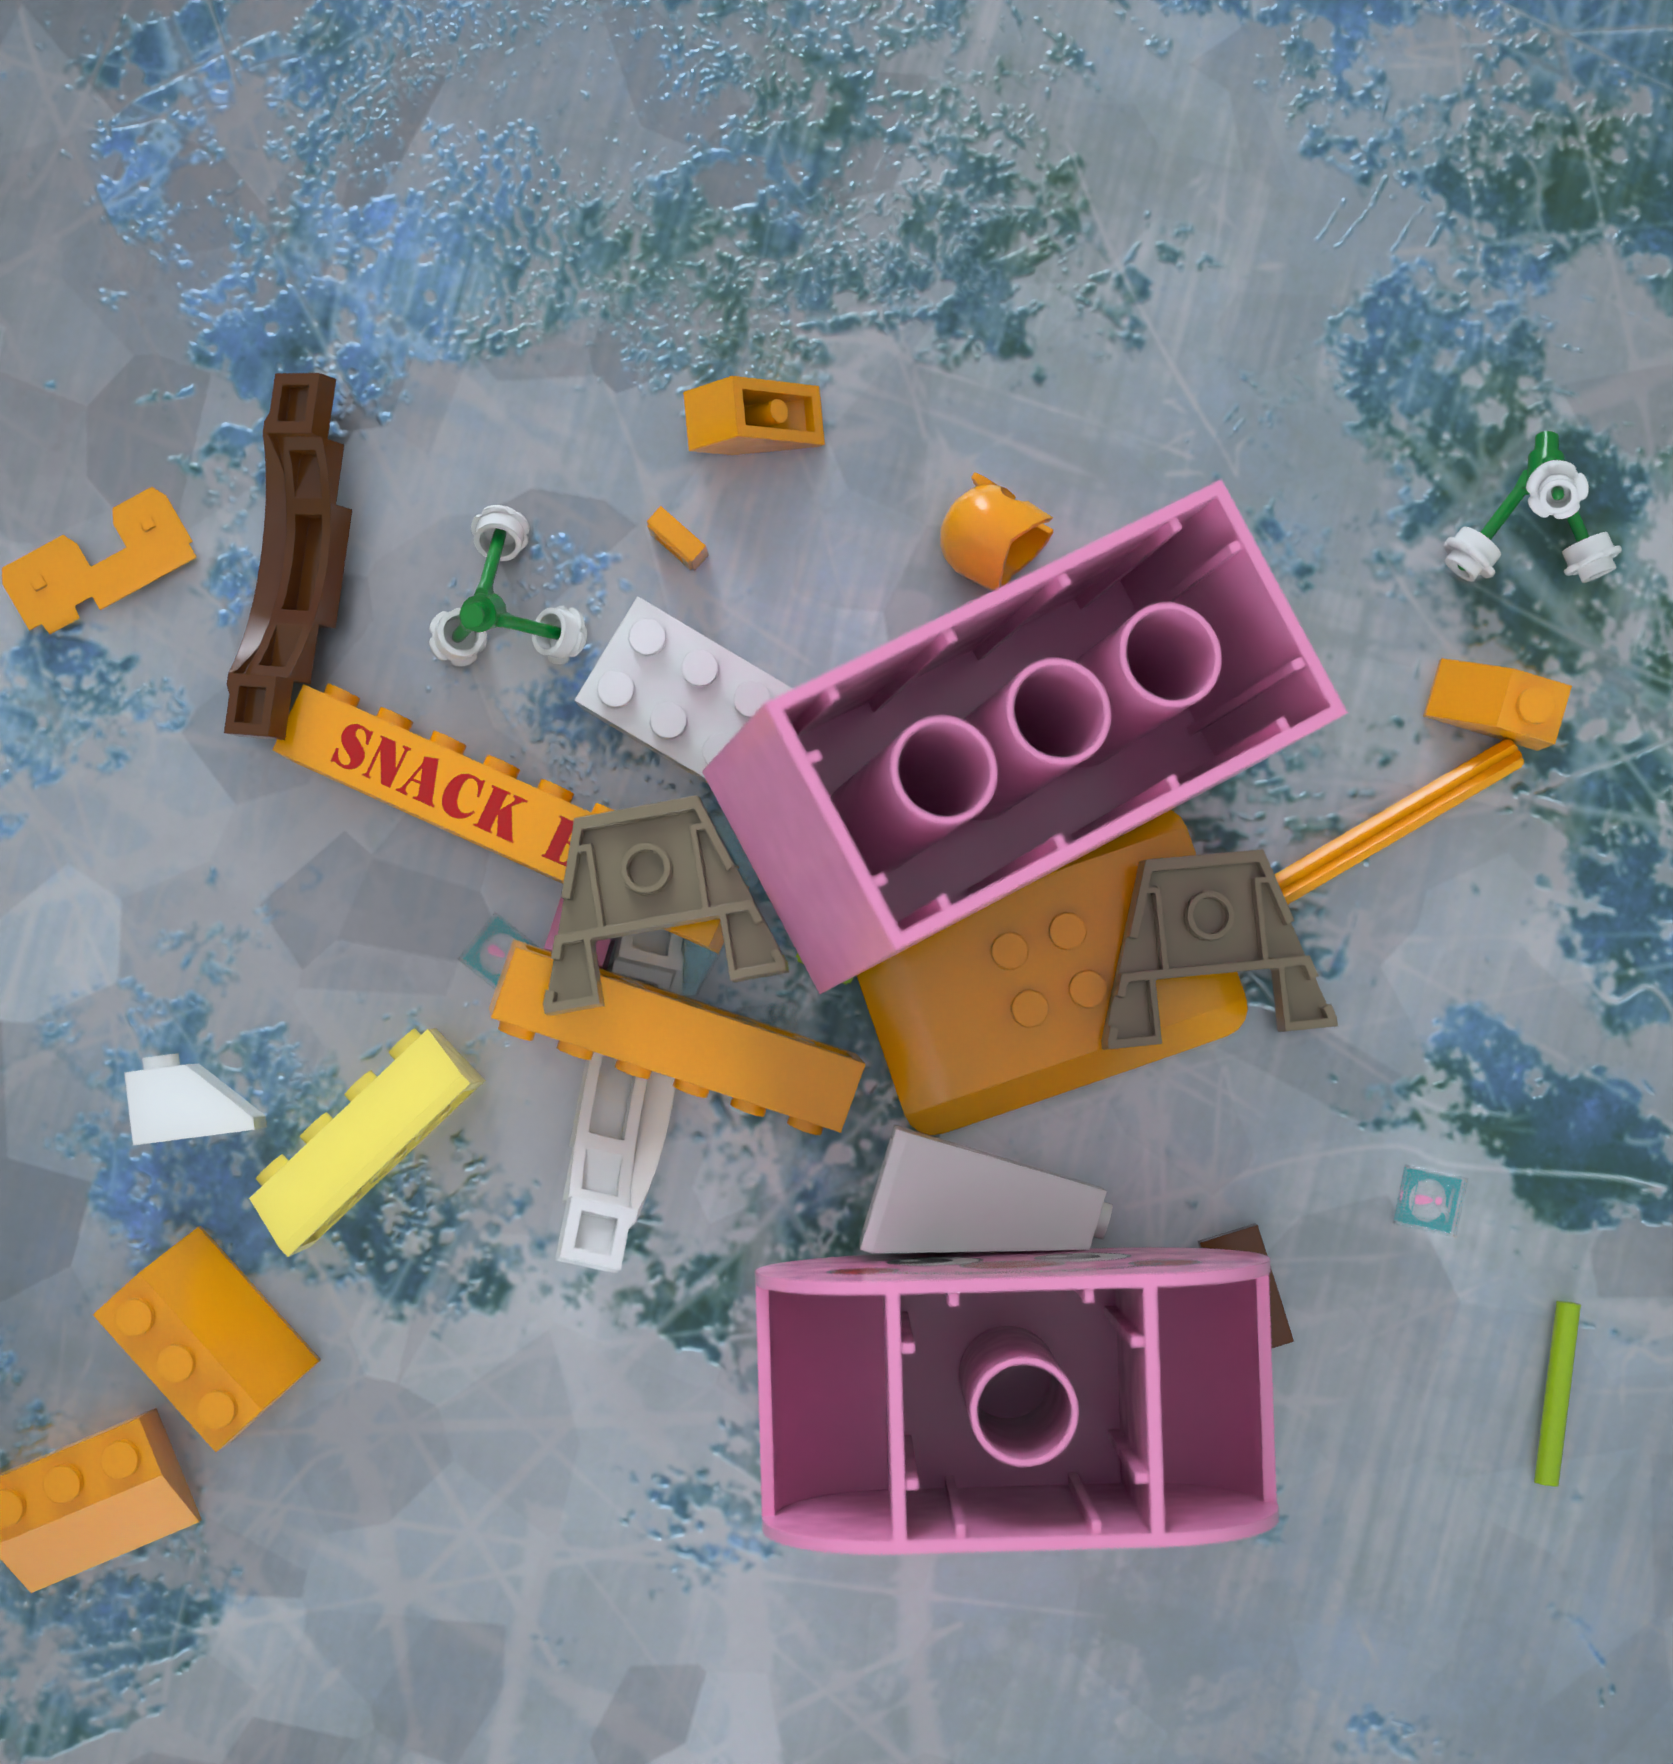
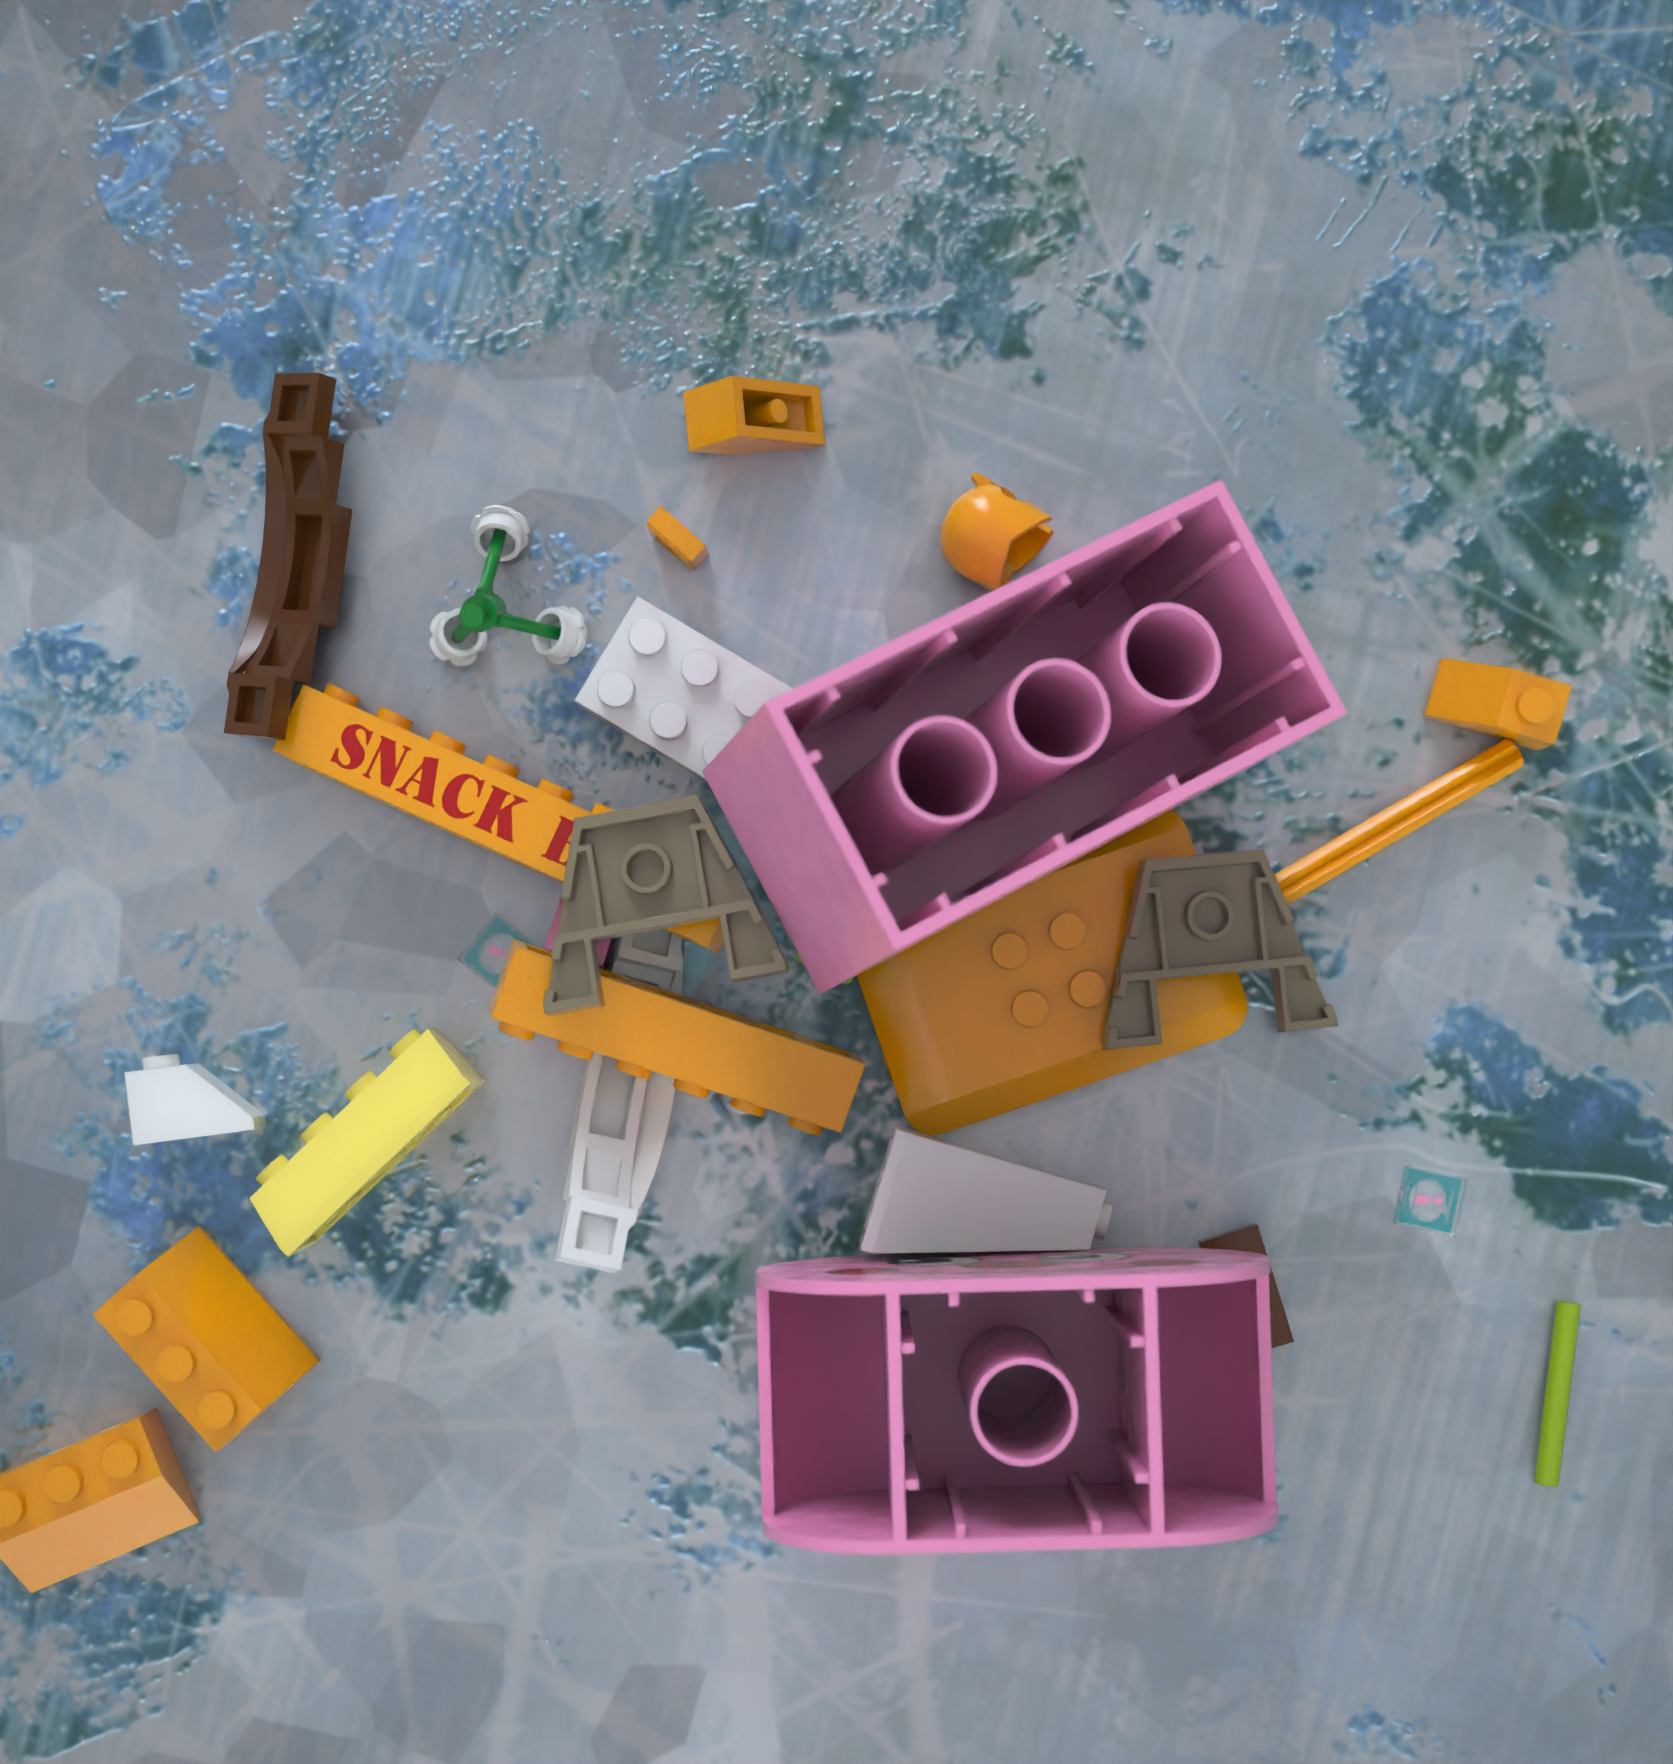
(73, 580): light orange piece -> none
(1553, 490): white plant -> none

